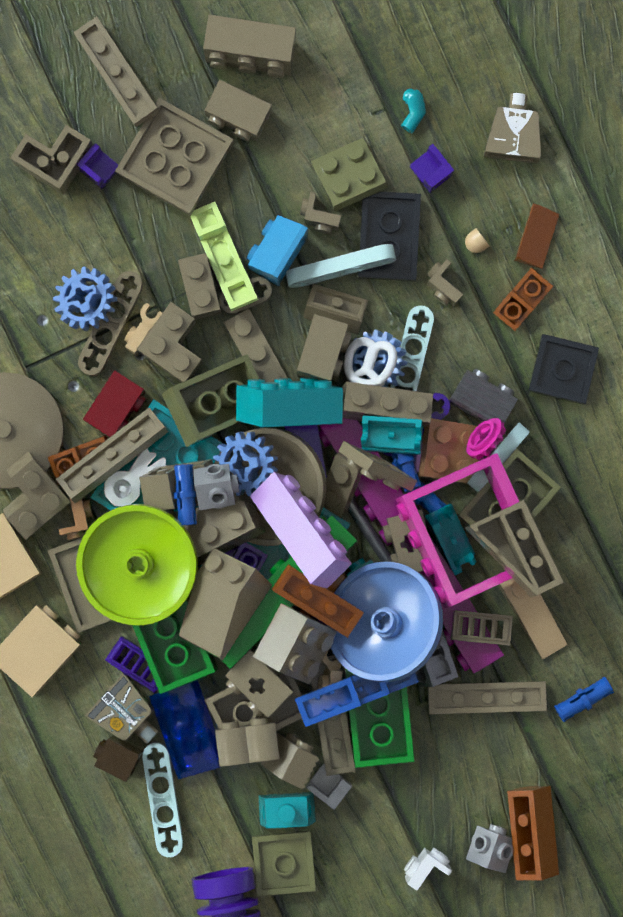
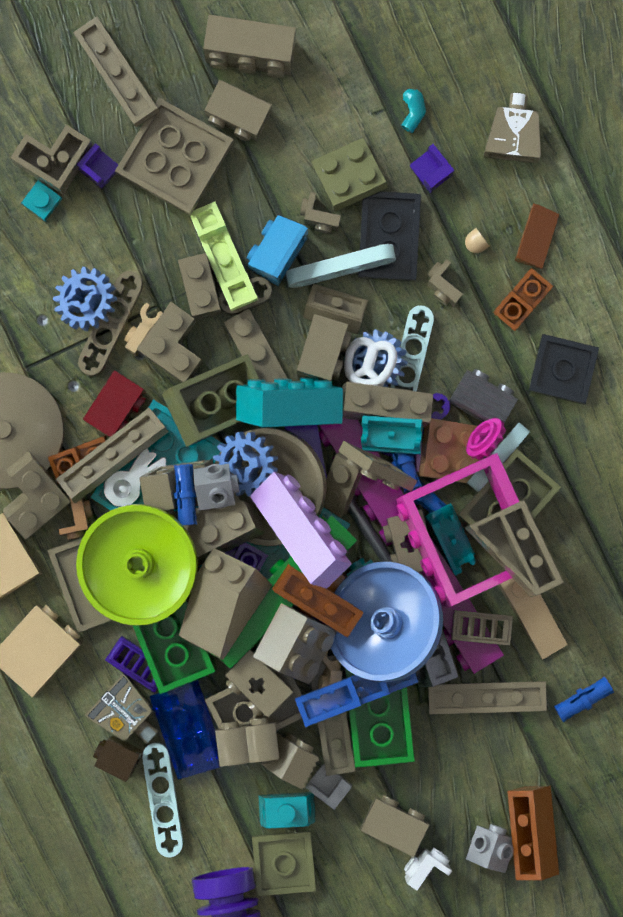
(41, 200): none -> teal plate
(395, 826): none -> dark tan brick

